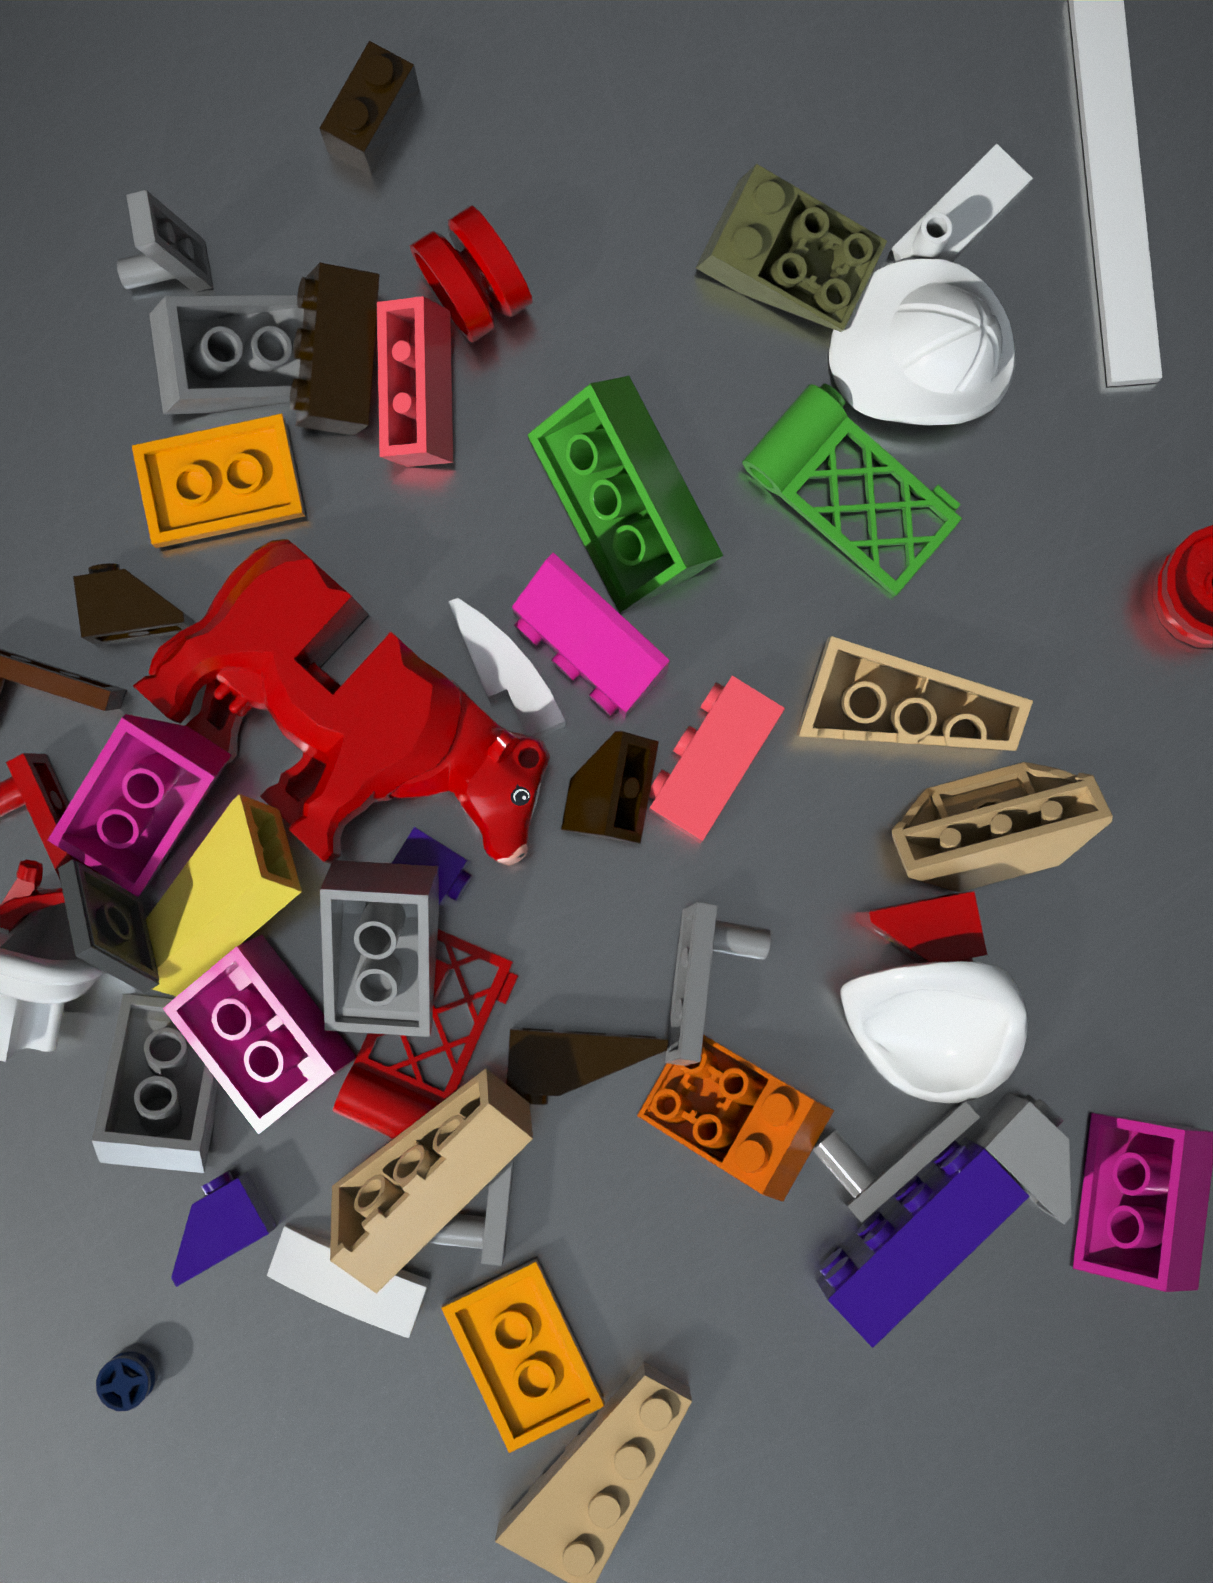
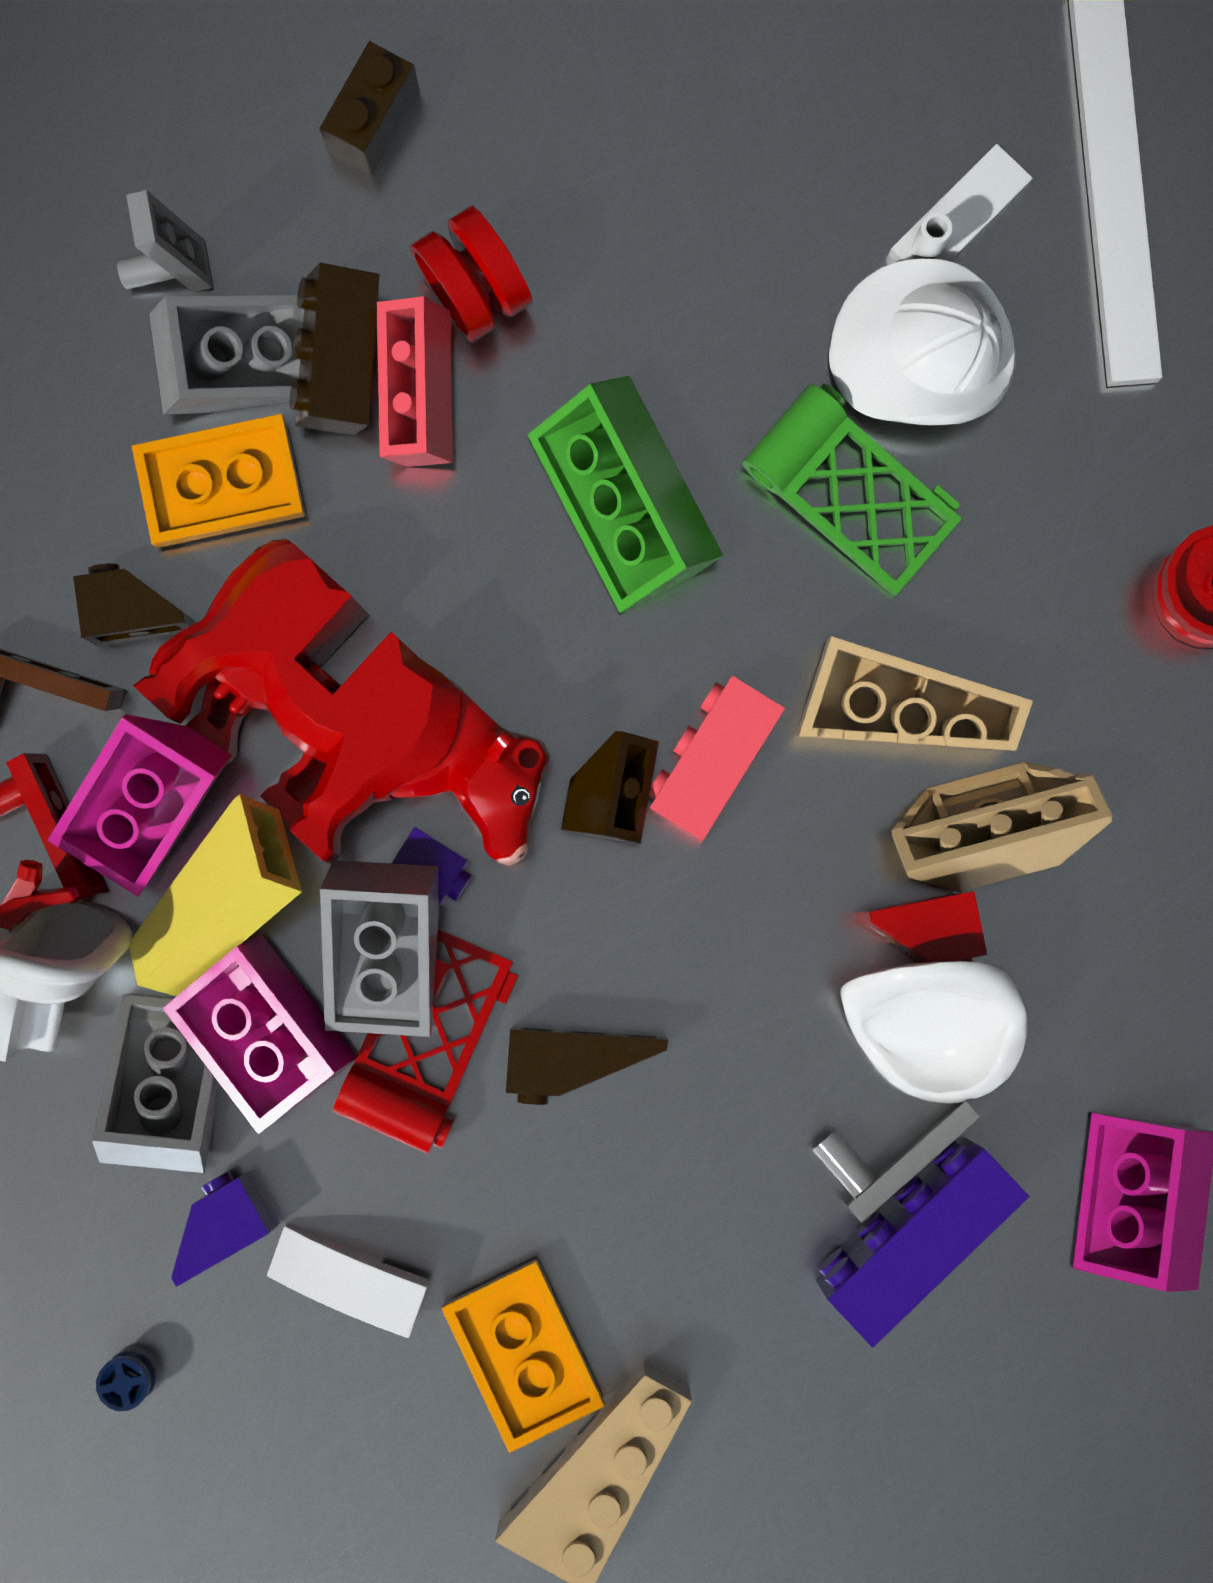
(108, 926): dark grey tile -> none
(425, 1178): tan wedge -> none
(484, 1232): light grey piece -> none
(507, 672): white slope -> none
(588, 638): dark pink slope -> none
(697, 940): light grey piece -> none
(738, 1118): orange slope -> none
(791, 250): olive slope -> none
(1031, 1150): light grey slope -> none

